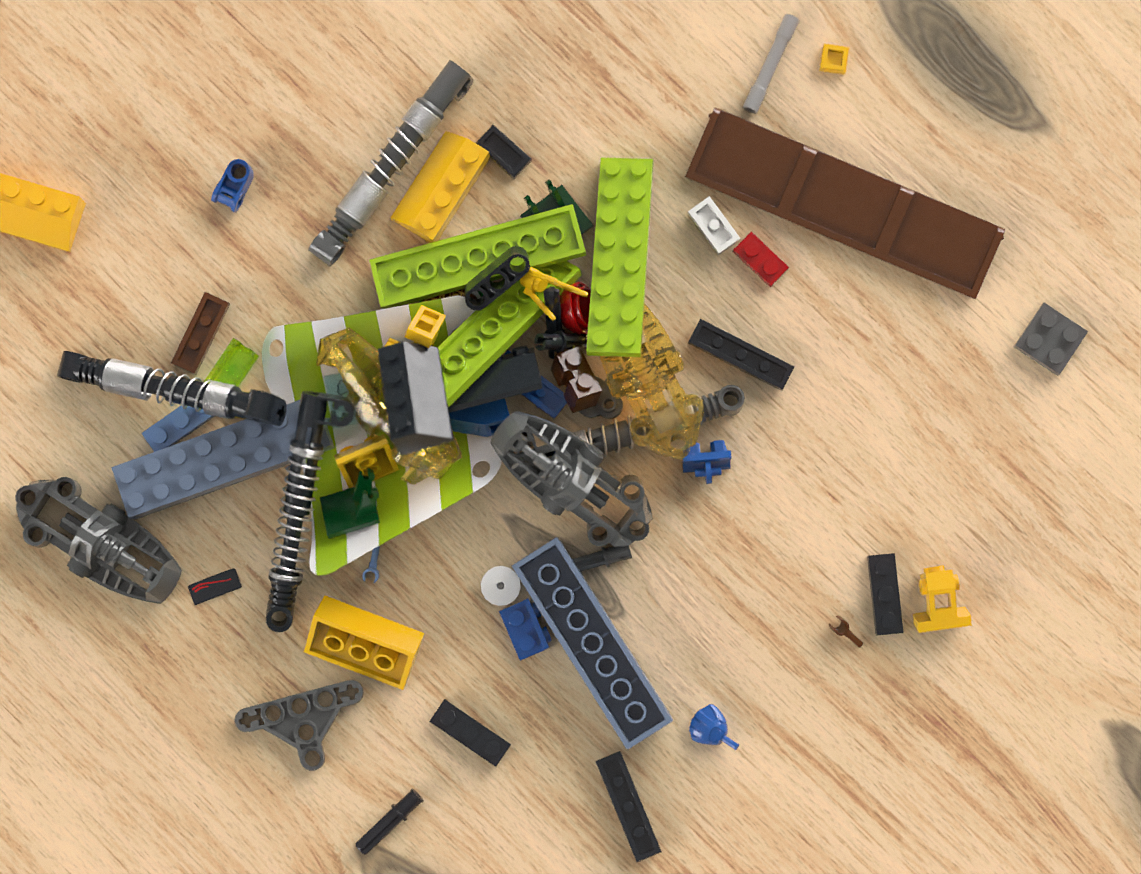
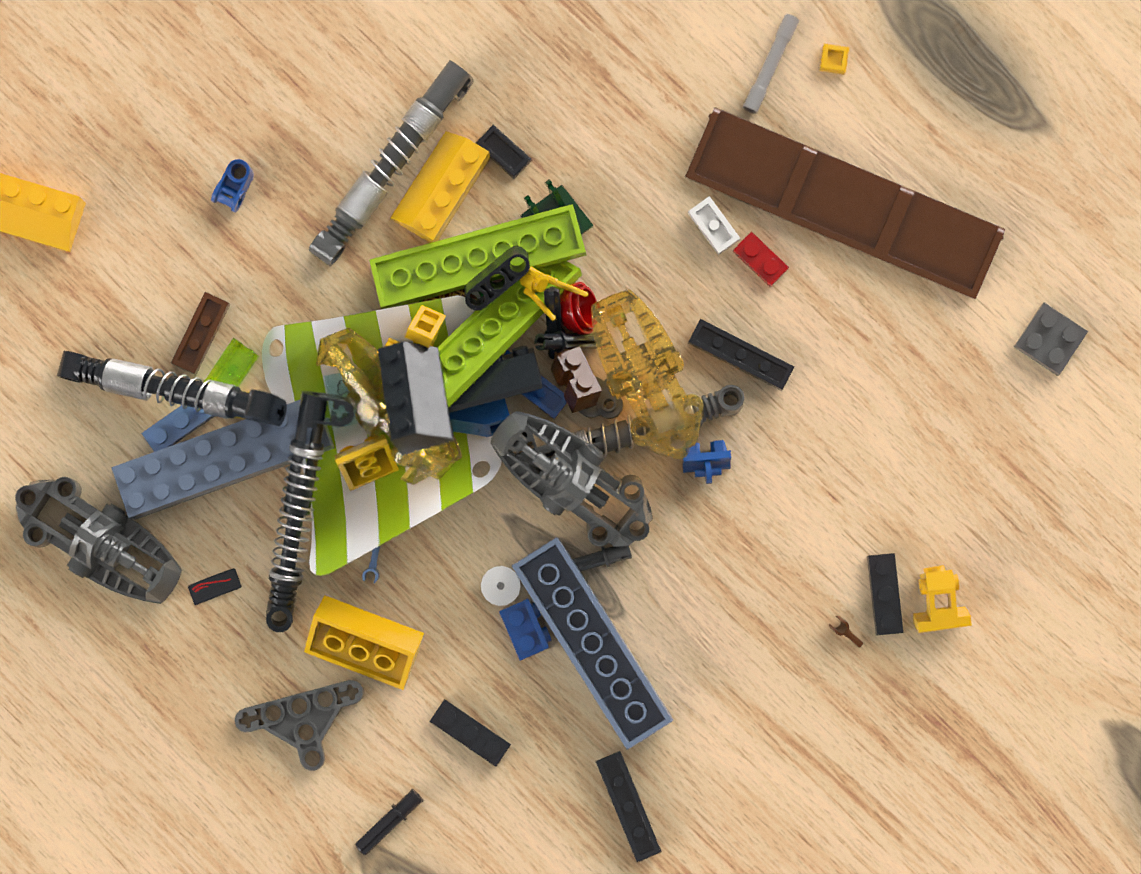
(351, 507): dark green plate -> none
(620, 257): lime plate -> none
(710, 727): blue piece -> none

